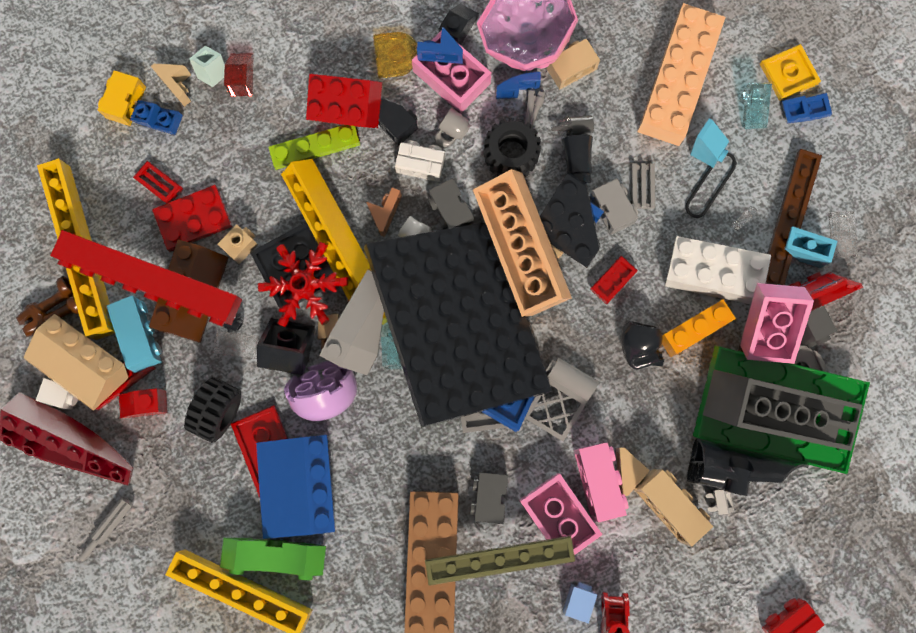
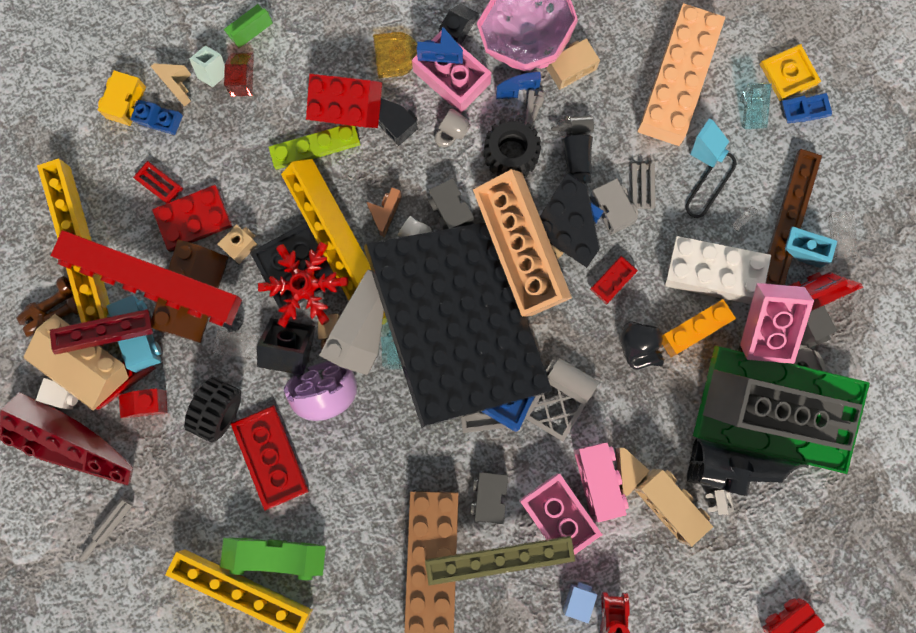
(101, 331): none -> dark red plate
(248, 25): none -> bright green panel
(295, 487): blue slope -> none
(420, 161): white brick -> none

